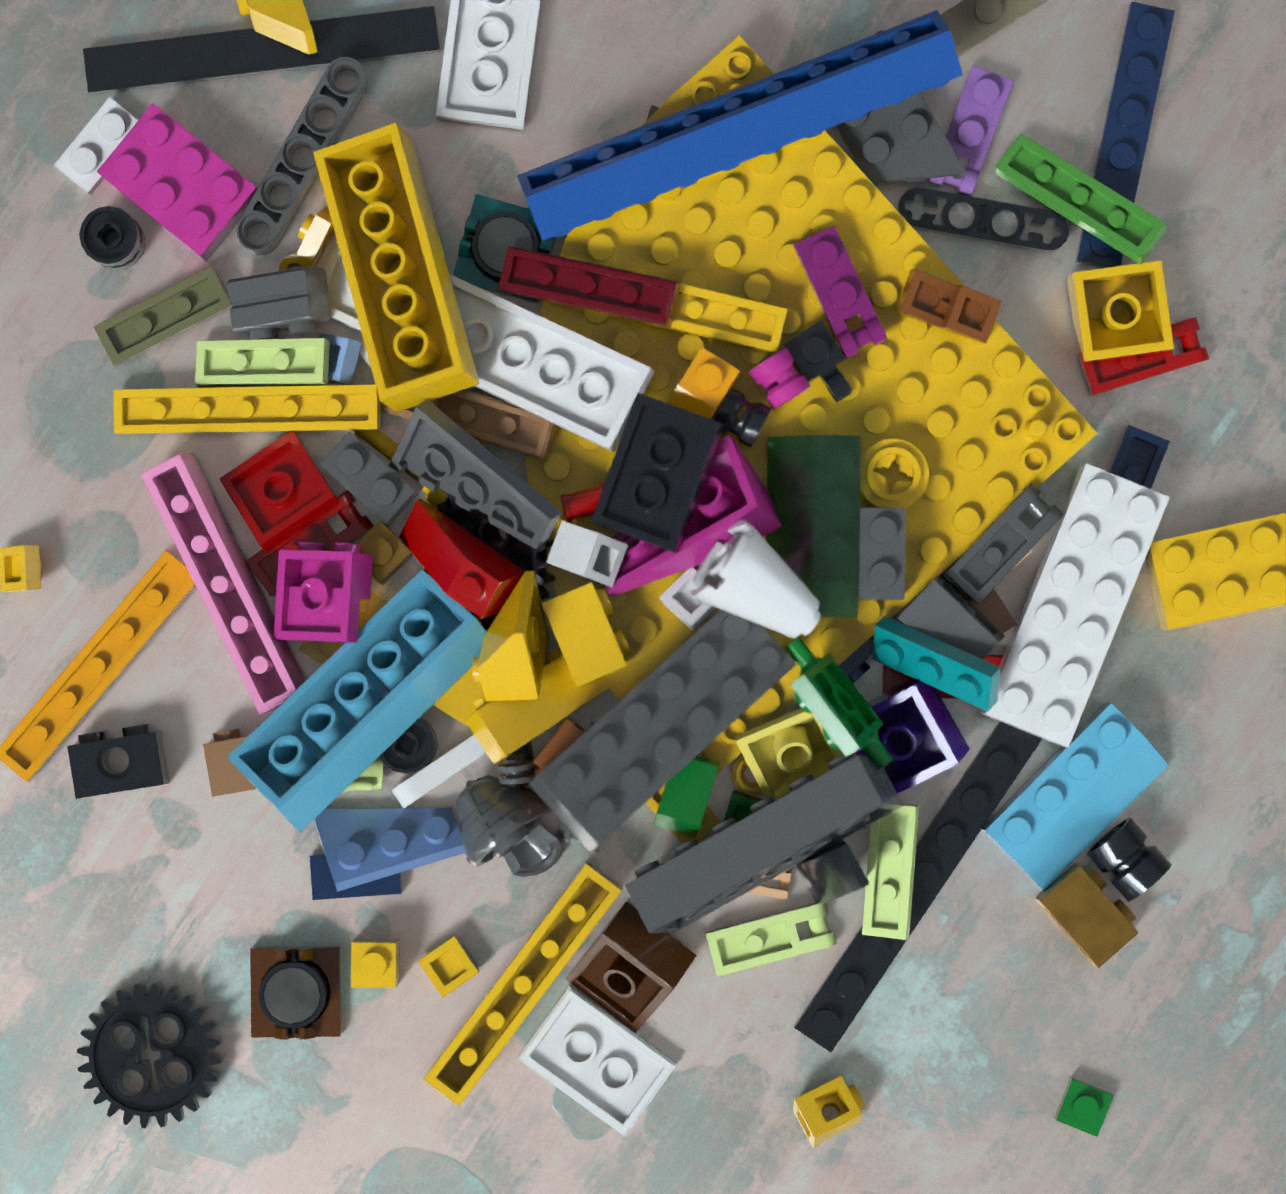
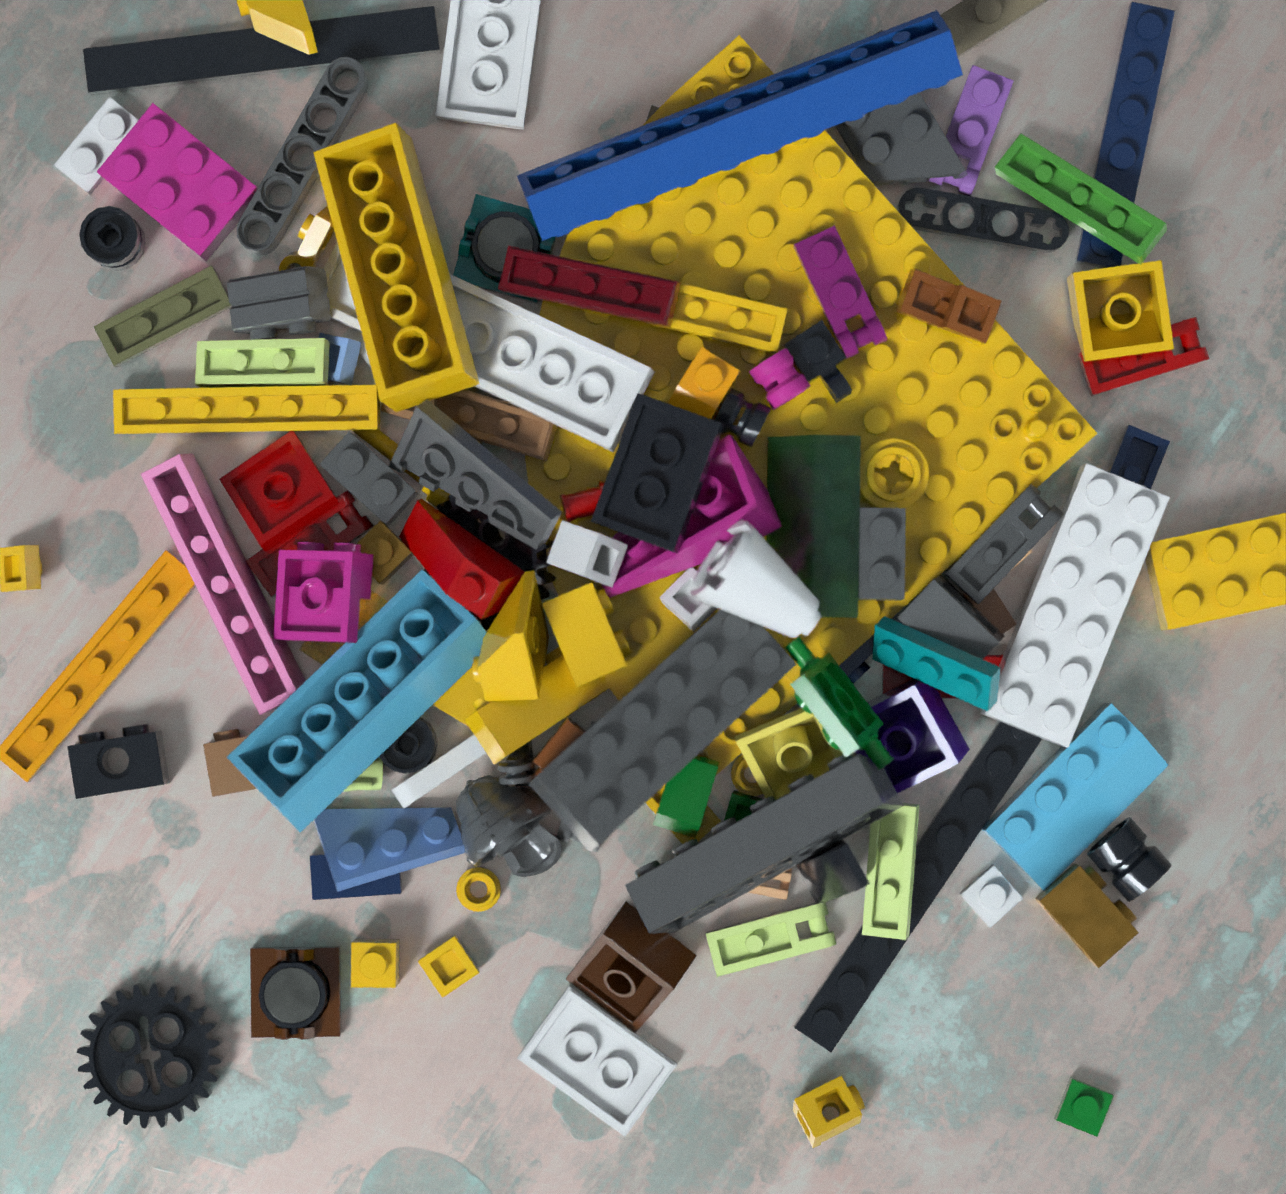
(474, 903): none -> yellow plate
(523, 983): yellow brick -> none
(991, 896): none -> white plate

